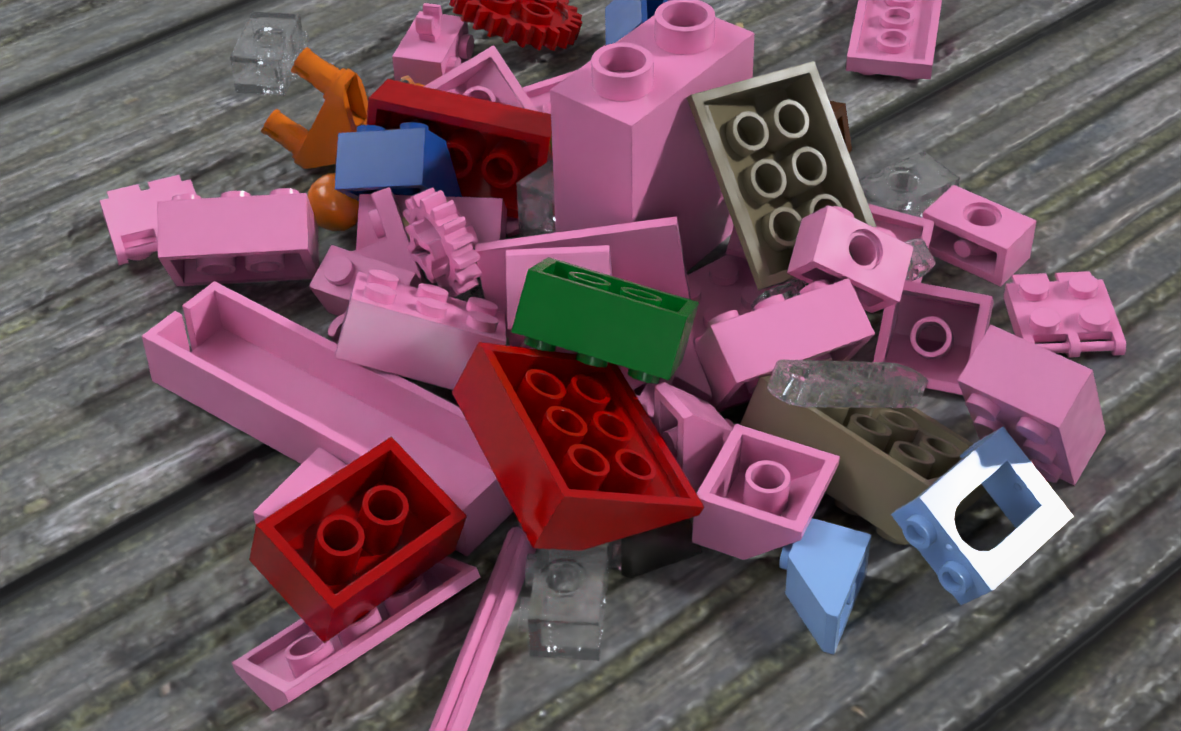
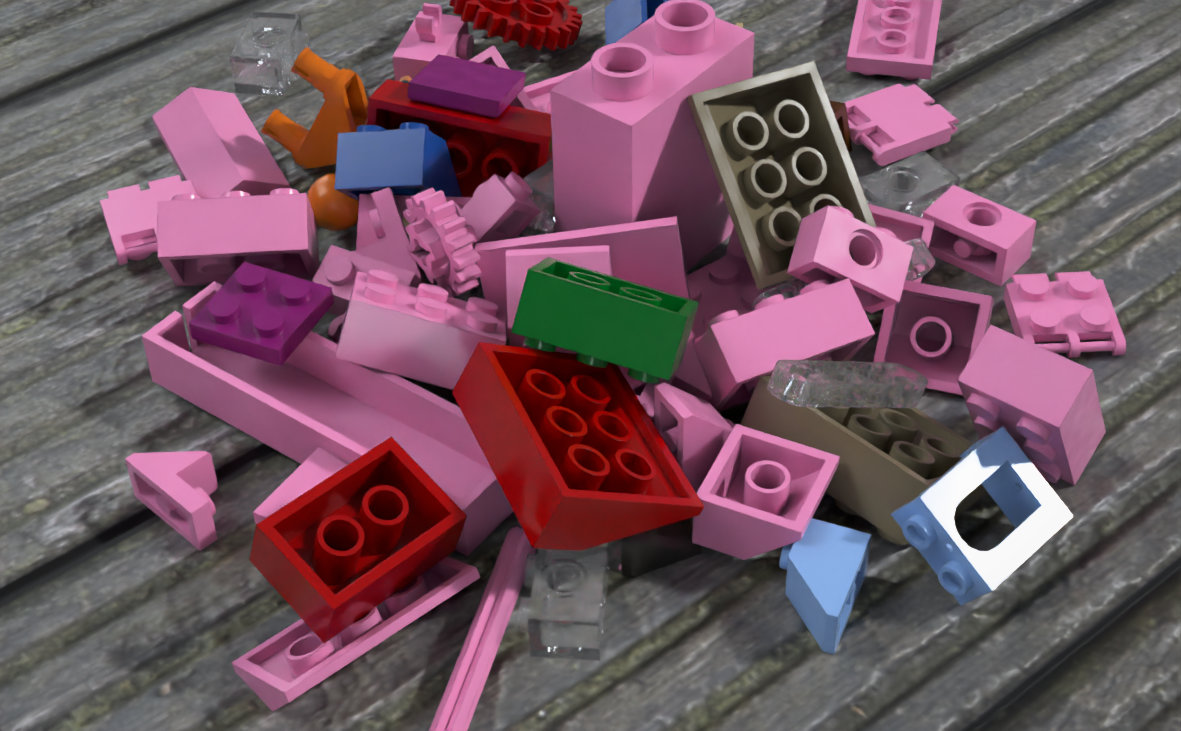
(178, 491): none -> bright pink slope
(217, 144): none -> bright pink slope
(262, 313): none -> magenta plate
(466, 86): none -> magenta tile
(500, 208): none -> bright pink brick
(898, 122): none -> bright pink plate

